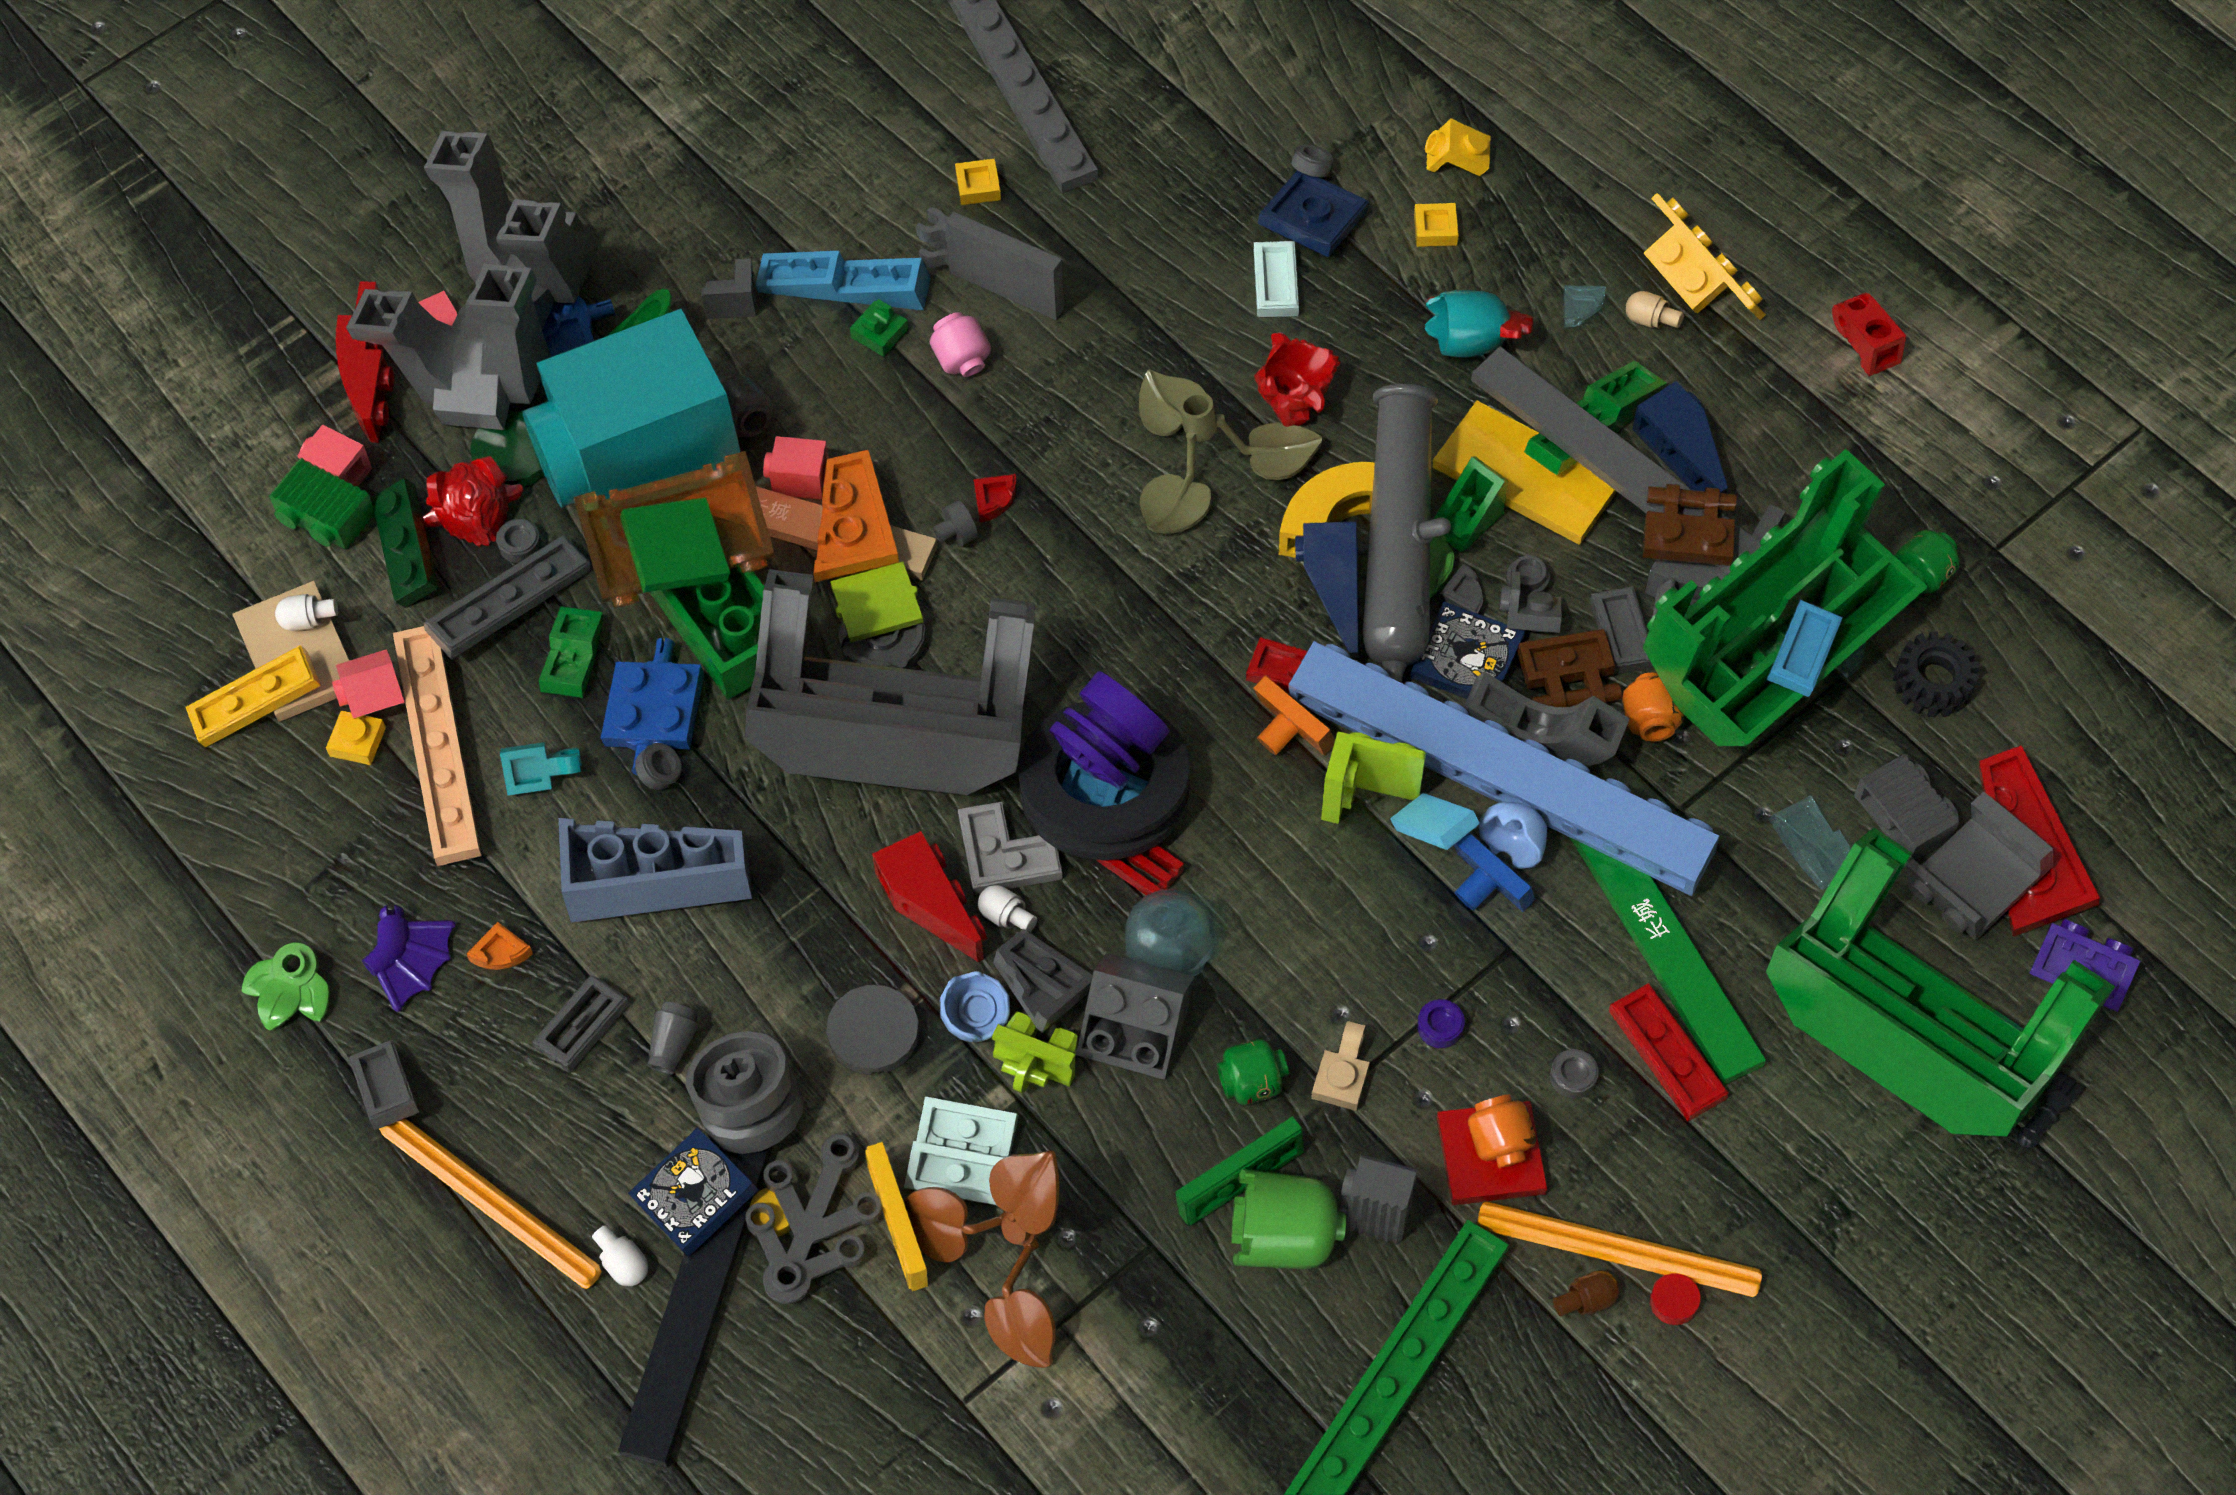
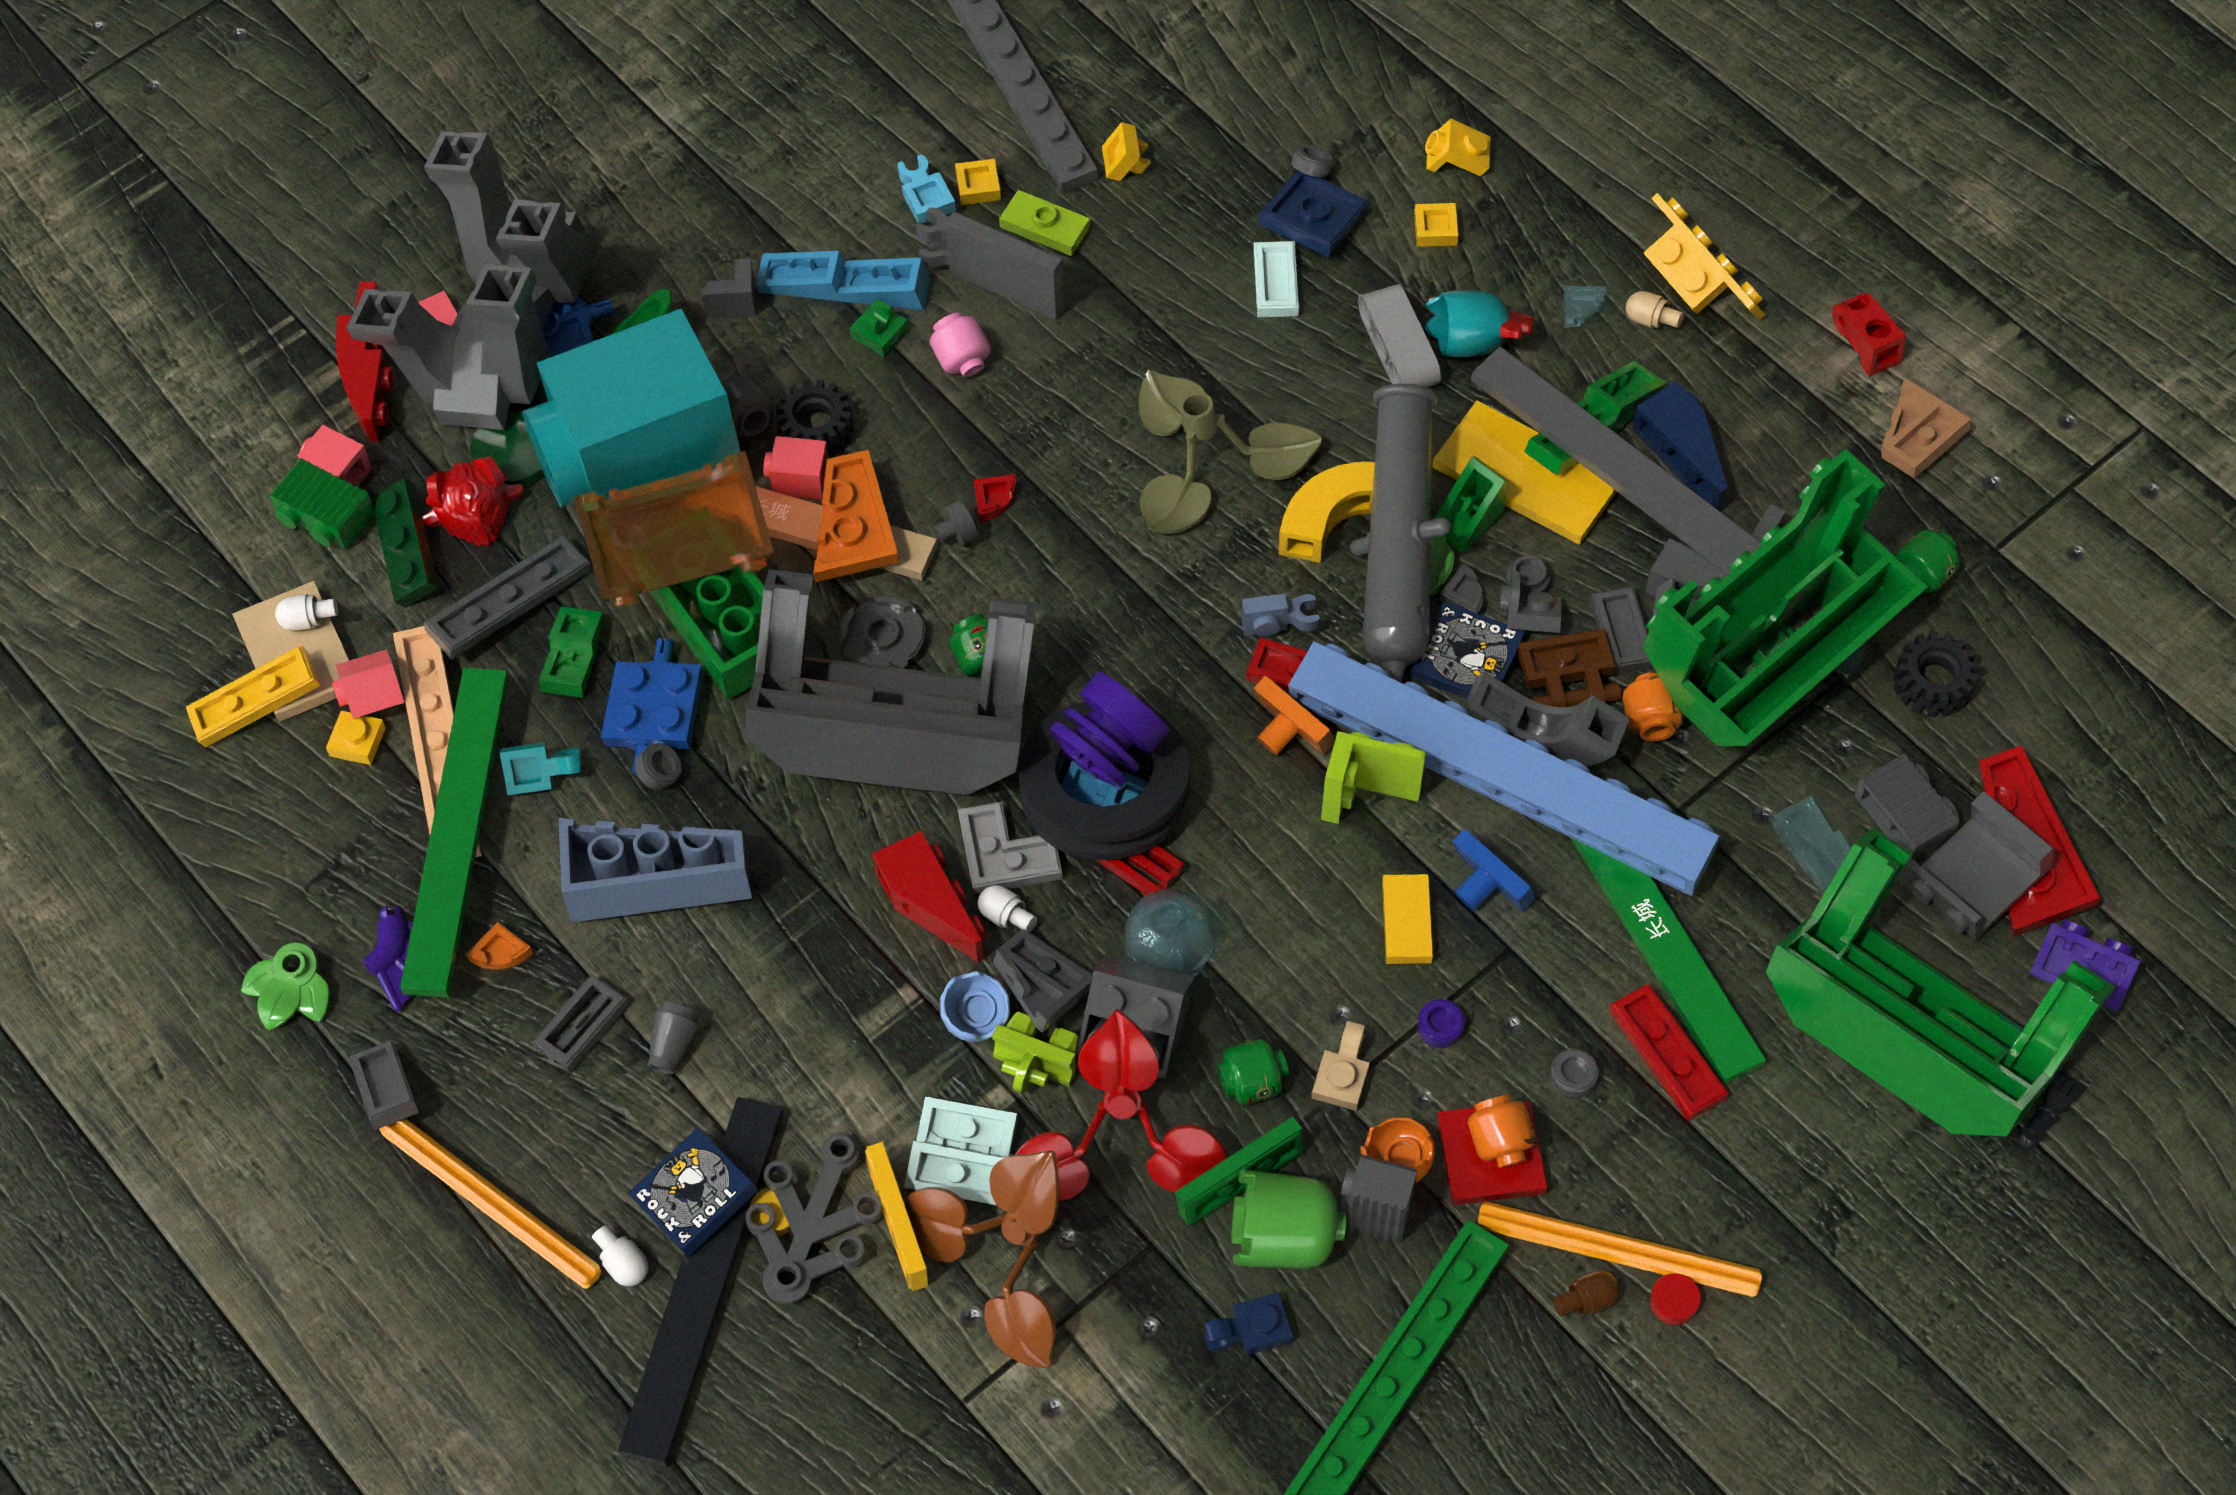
(455, 833): none -> green tile
(518, 540): dark grey tile -> none
(674, 544): green tile -> none
(744, 1092): dark grey wheel -> none
(811, 400): none -> black tyre
(872, 1029): dark grey tile -> none
(876, 602): lime piece -> none
(924, 190): none -> medium azure plate
(969, 644): none -> green head
(1044, 222): none -> lime plate
(1123, 153): none -> yellow tile
(1124, 1064): none -> red plant
(1256, 1324): none -> dark blue plate
(1272, 613): none -> sand blue plate
(1295, 378): red hair -> none
(1332, 567): dark blue slope -> none
(1399, 337): none -> light grey beam
(1402, 1143): none -> orange hair
(1407, 919): none -> yellow tile
(1435, 821): medium azure tile -> none
(1516, 831): light blue hair -> none
(1689, 536): reddish brown plate -> none
(1804, 648): dark azure tile -> none
(1921, 430): none -> medium nougat wing

